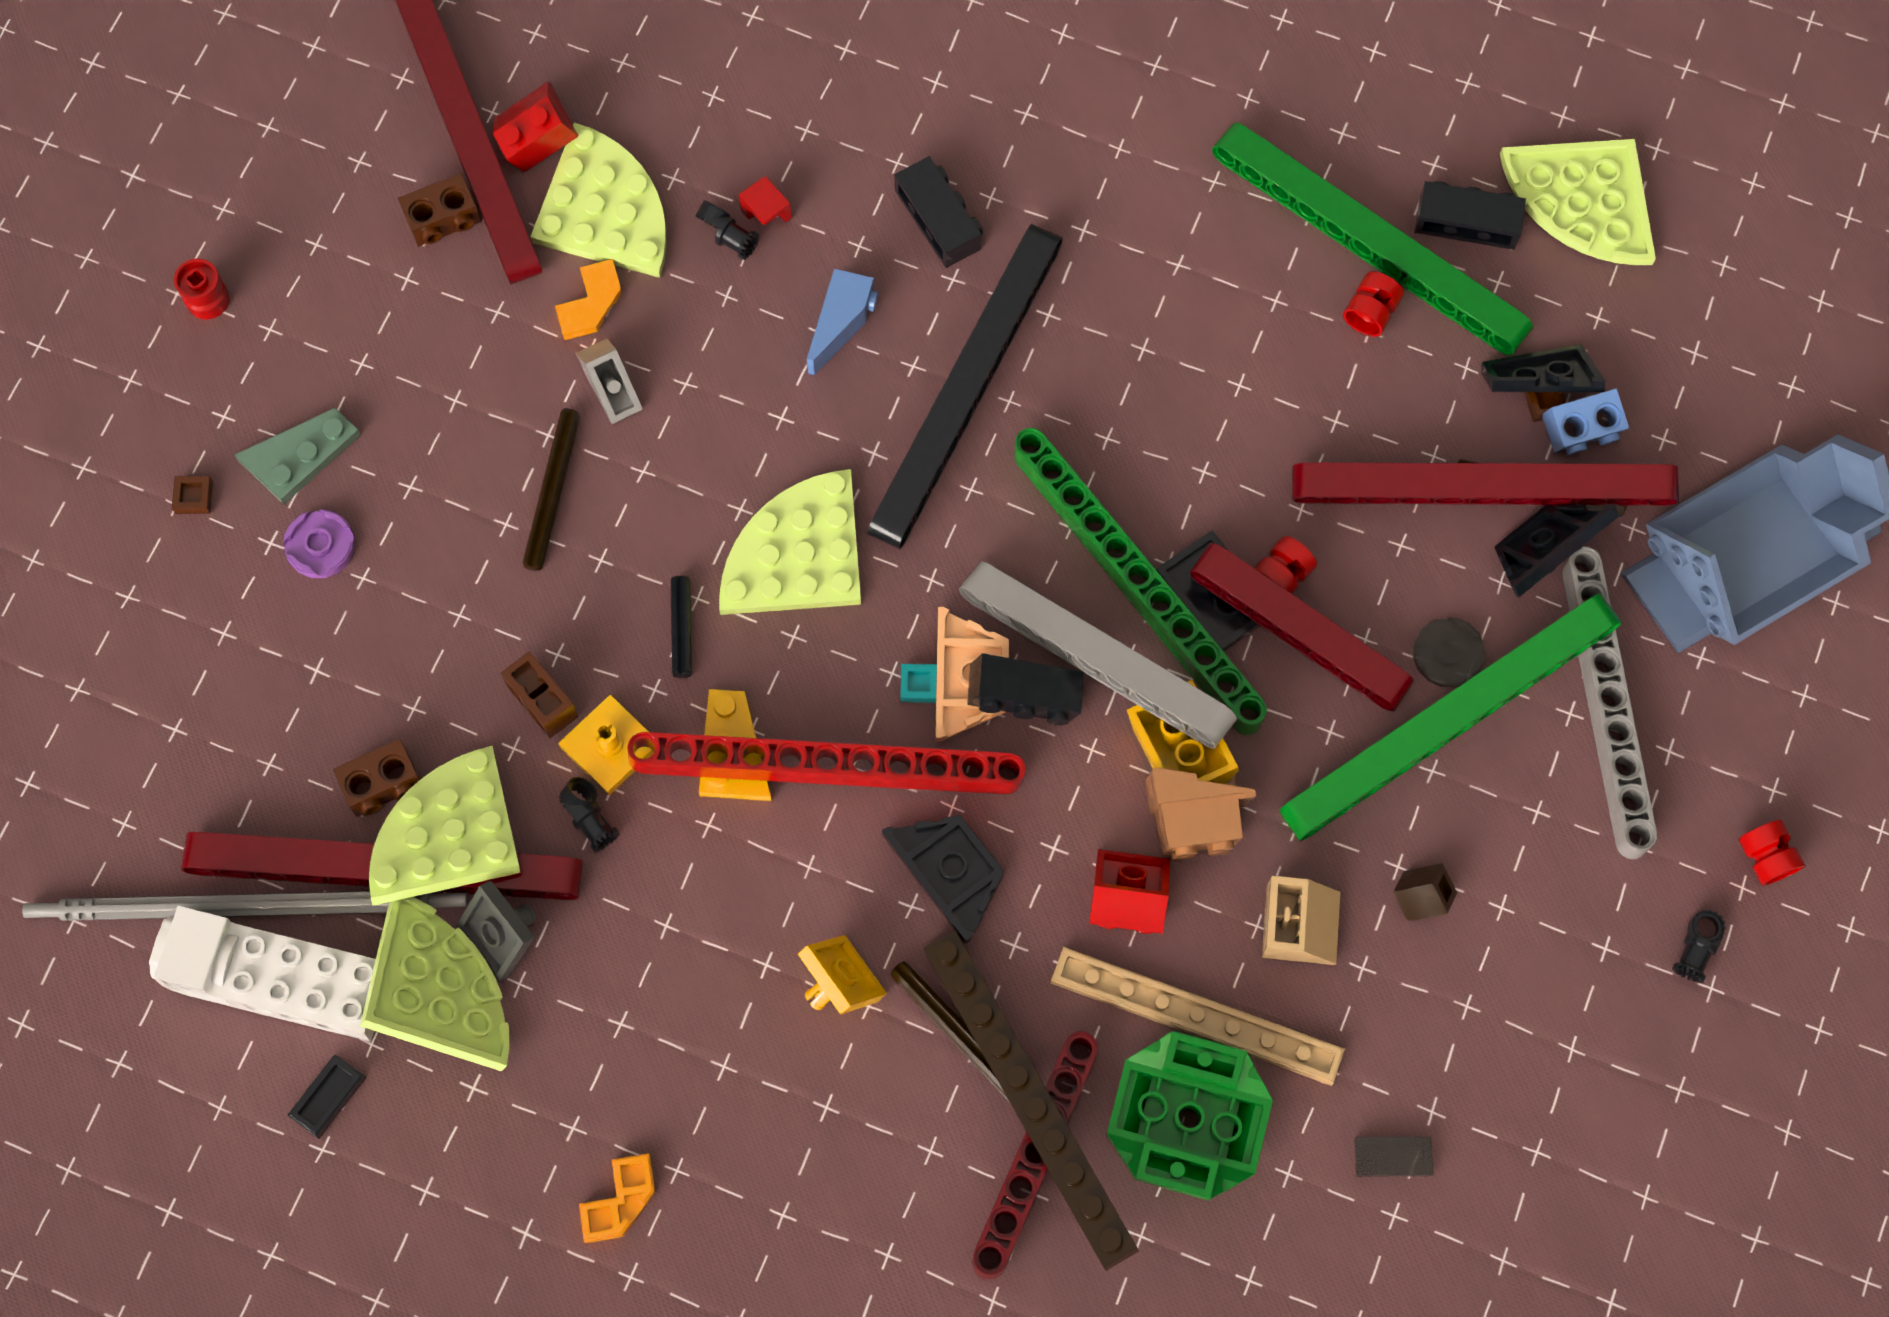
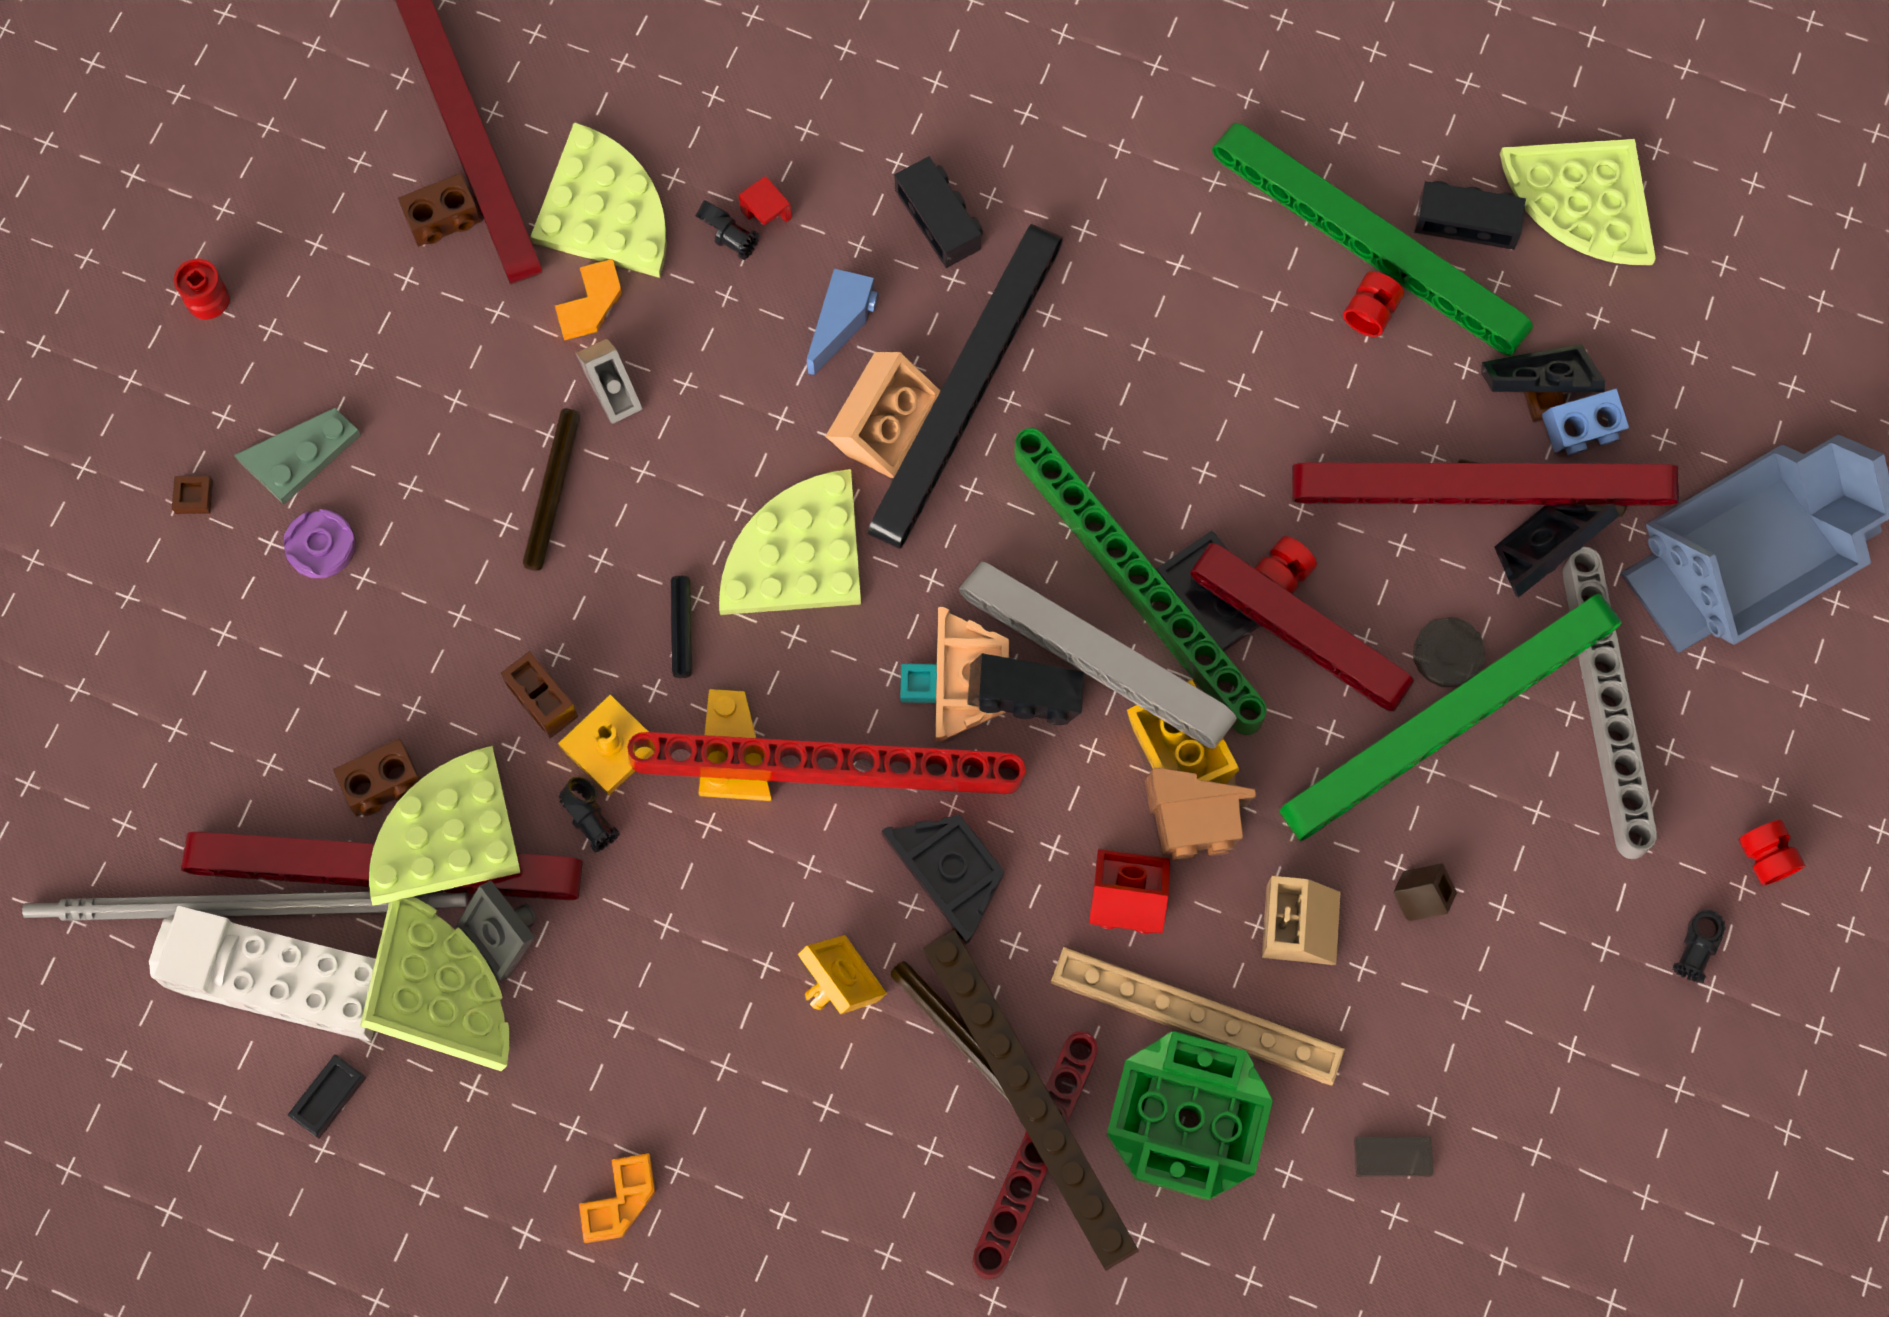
(533, 128): red slope -> none
(884, 413): none -> light nougat slope

